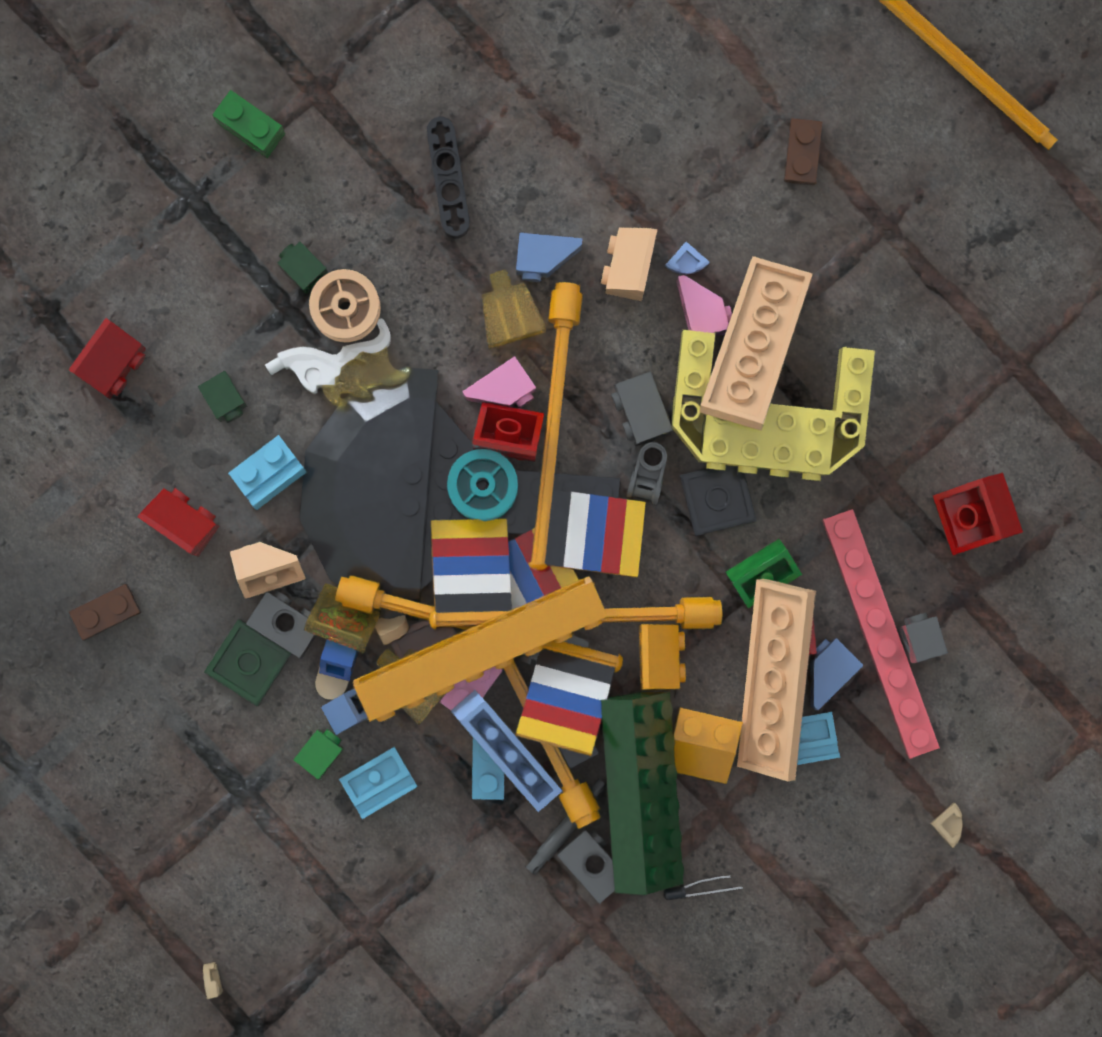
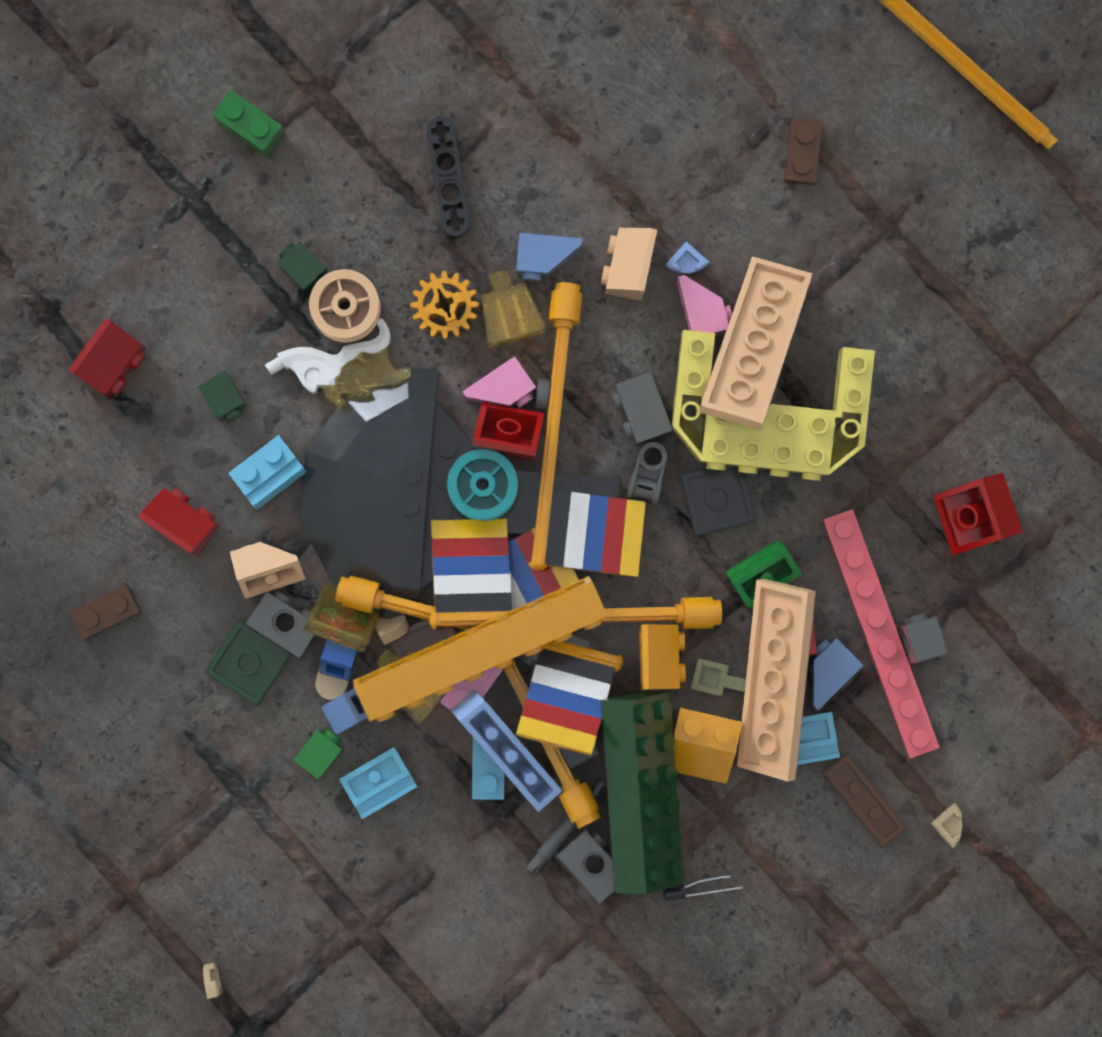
(430, 310): none -> light orange gear
(542, 394): none -> dark grey tile
(713, 678): none -> olive plate
(864, 800): none -> reddish brown tile

